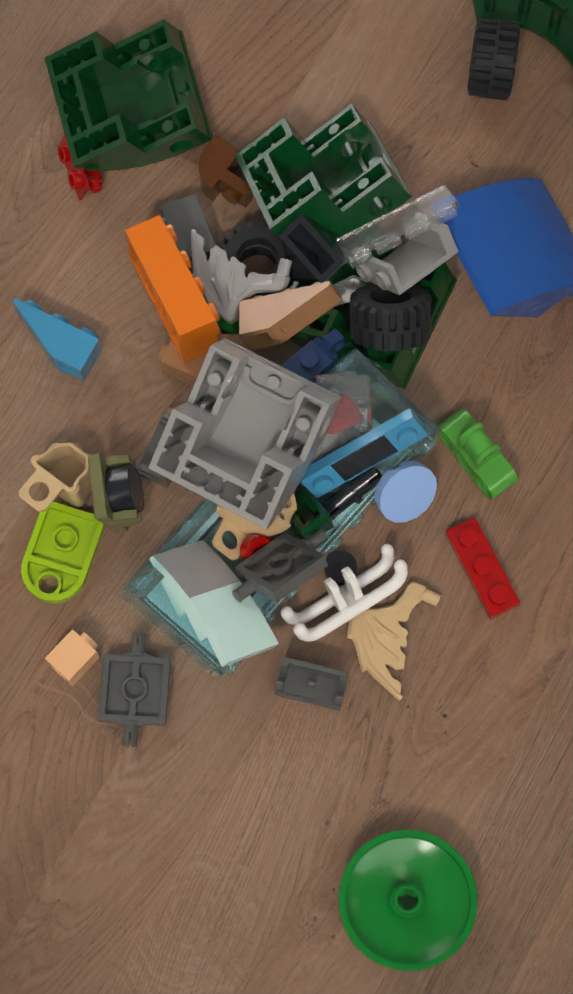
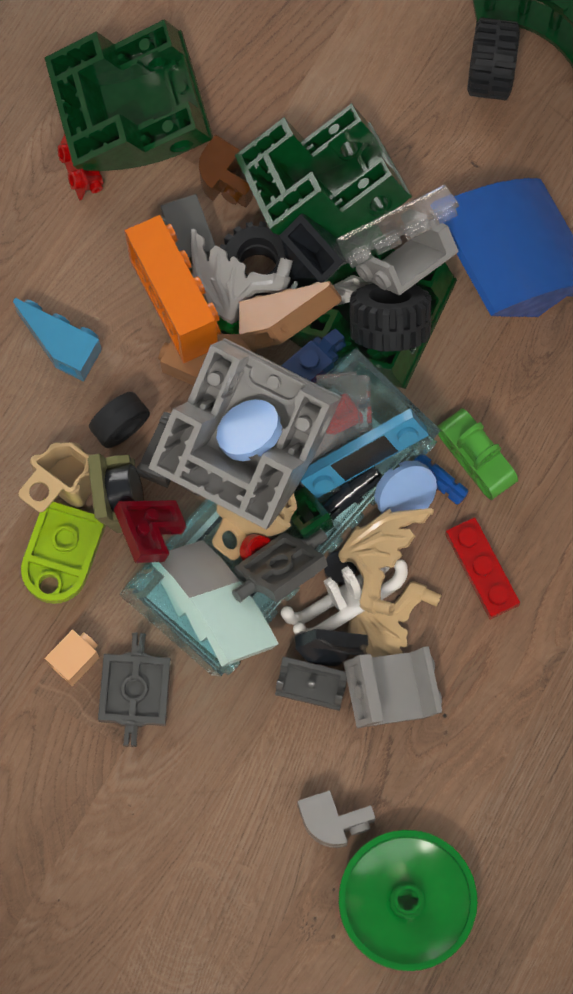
(119, 419): none -> black tyre
(145, 524): none -> dark red plate
(249, 430): none -> light blue tile
(325, 825): none -> light grey brick
(329, 646): none -> black slope
(378, 547): none -> tan animal
(393, 687): none -> light grey panel
(445, 481): none -> blue axle

